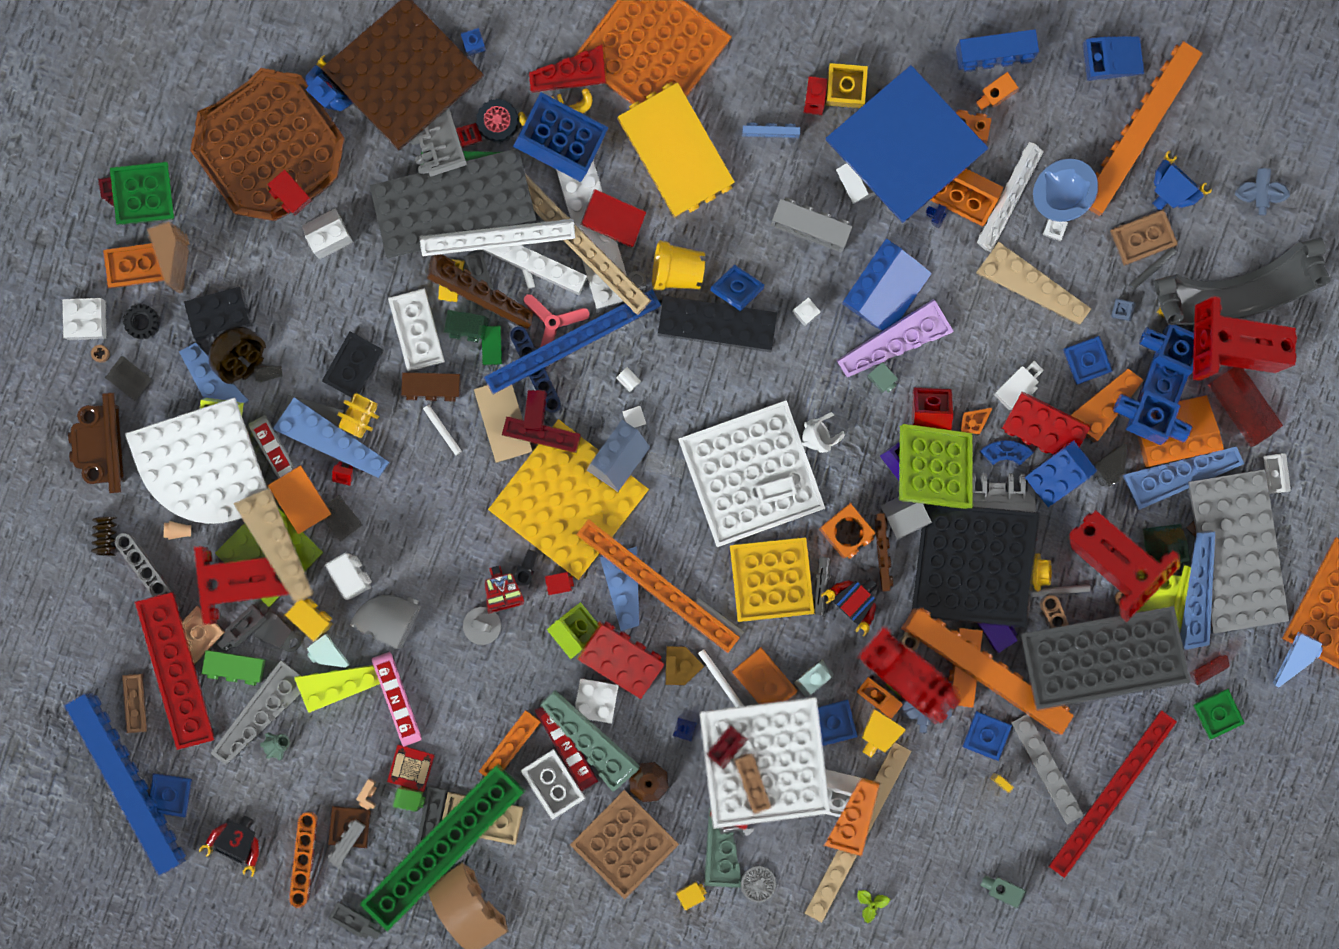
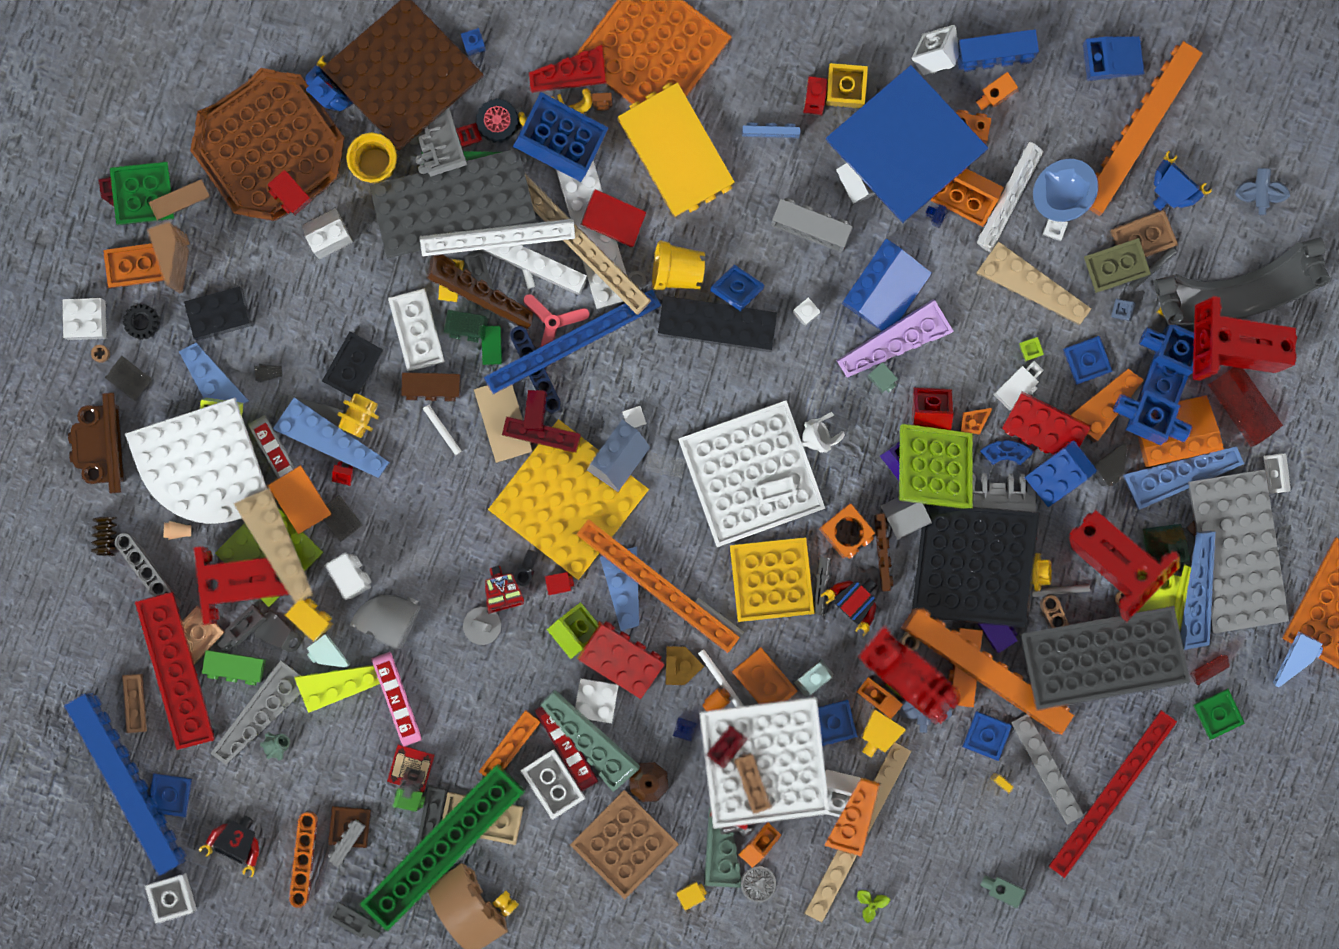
(170, 898): none -> white brick
(179, 199): none -> medium nougat tile
(228, 348): dark brown cylinder -> none
(368, 790): light nougat bracket -> none
(371, 157): none -> yellow piece
(411, 781): none -> dark grey hinge
(505, 903): none -> yellow wheel
(602, 101): none -> dark orange plate
(628, 379): white piece -> none
(717, 700): none -> orange brick
(760, 845): none -> orange slope
(937, 50): none -> white slope
(1031, 349): none -> lime plate
(1117, 265): none -> olive plate

